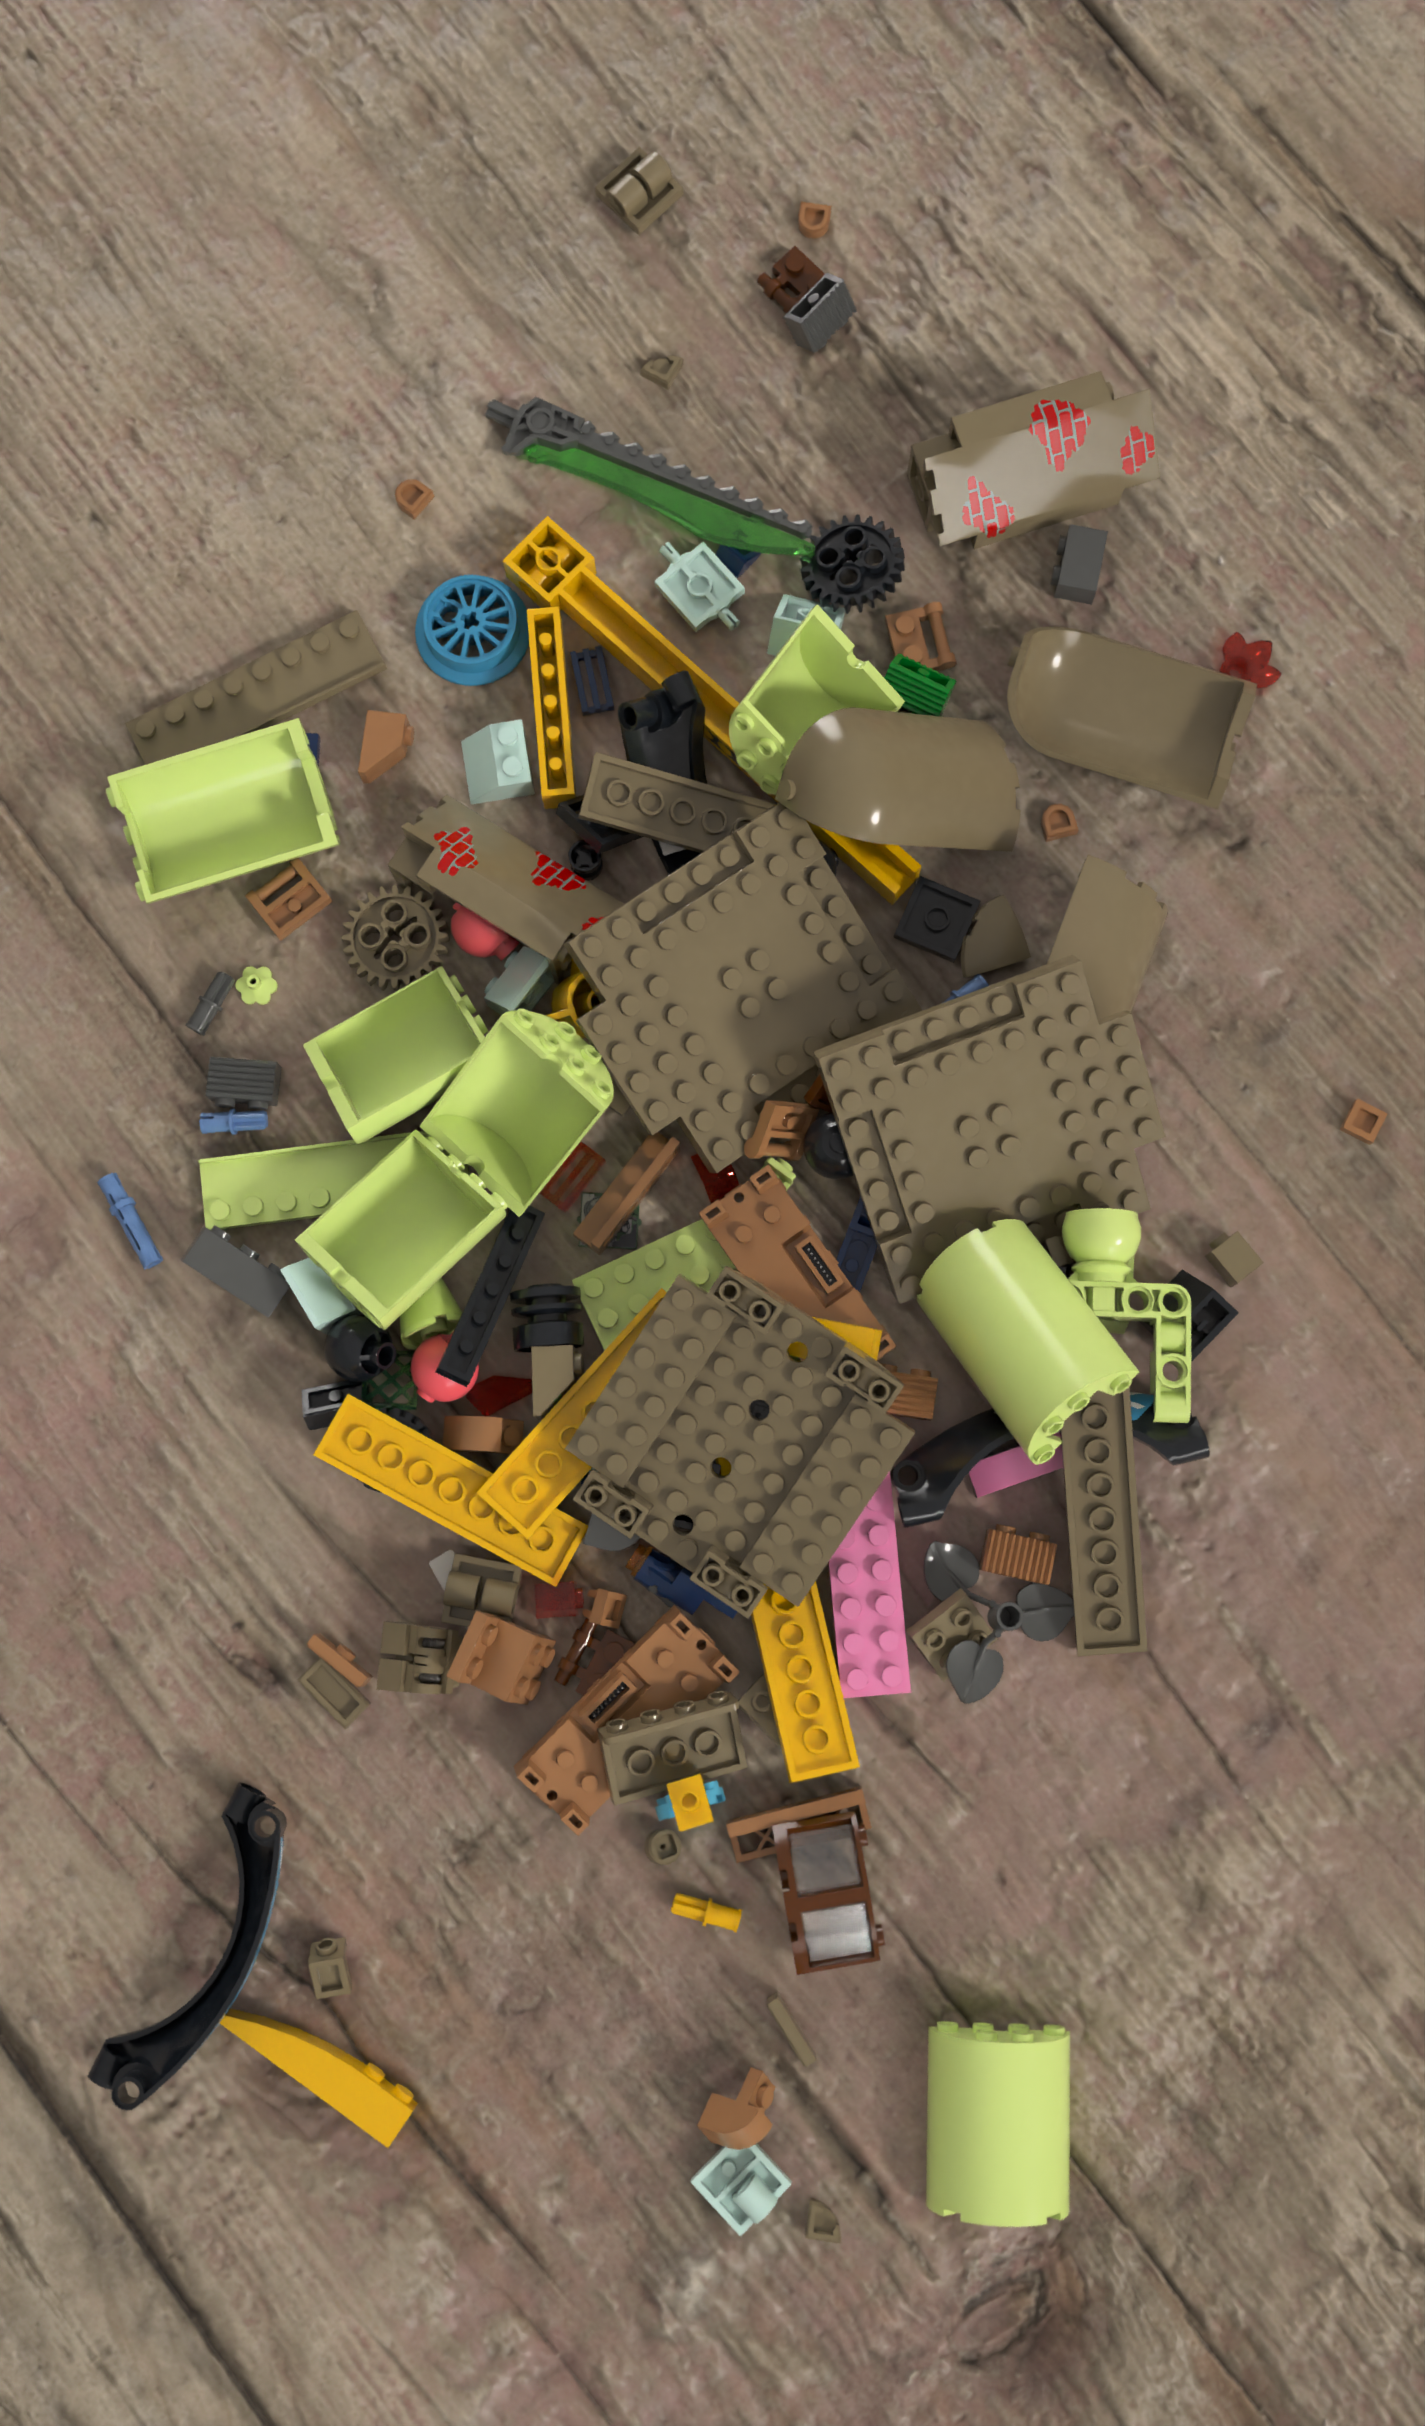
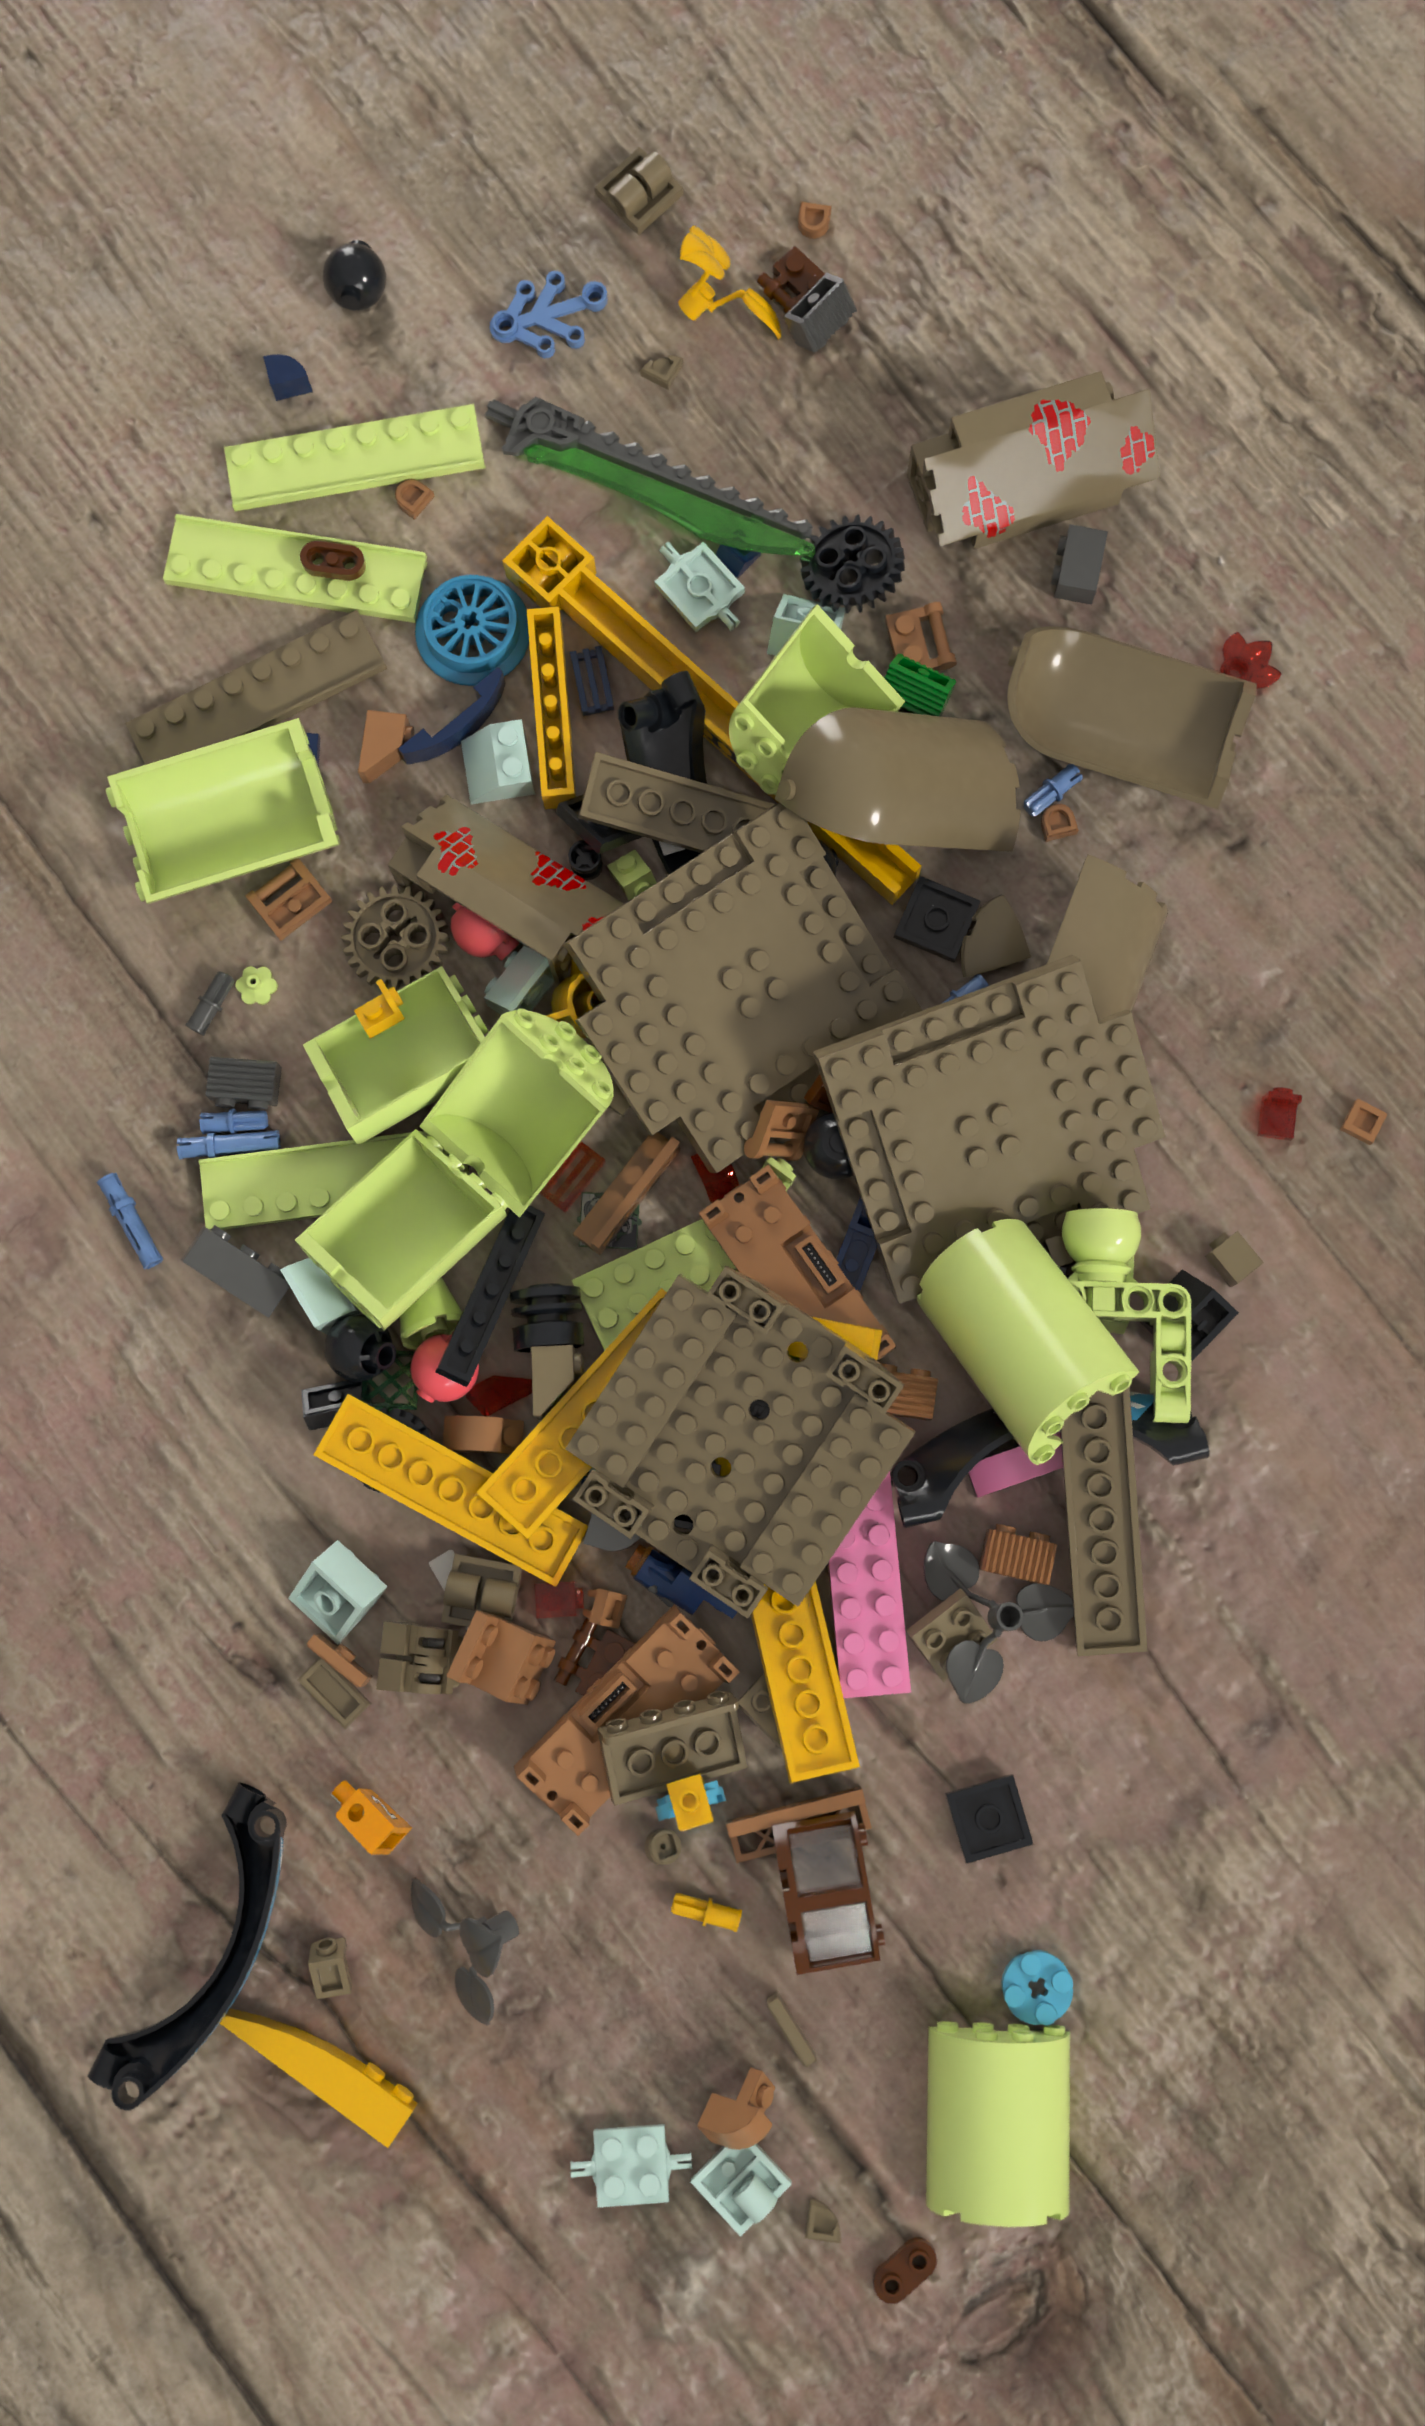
(228, 1144): none -> medium blue pin
(268, 567): none -> yellowish green plate
(286, 376): none -> dark blue brick
(334, 562): none -> reddish brown plate
(337, 1591): none -> light aqua slope
(354, 276): none -> black brick
(354, 457): none -> yellowish green plate
(378, 1828): none -> light orange torso
(381, 1011): none -> yellow bracket
(424, 747): none -> dark blue slope
(482, 1942): none -> dark grey plant
(545, 315): none -> medium blue plant
(631, 2165): none -> light aqua plate
(632, 874): none -> yellowish green bracket
(712, 258): none -> yellow plant
(901, 2268): none -> reddish brown plate
(989, 1818): none -> black plate
(1044, 2007): none -> medium azure plate
(1052, 790): none -> medium blue axle
(1278, 1114): none -> clear red bracket

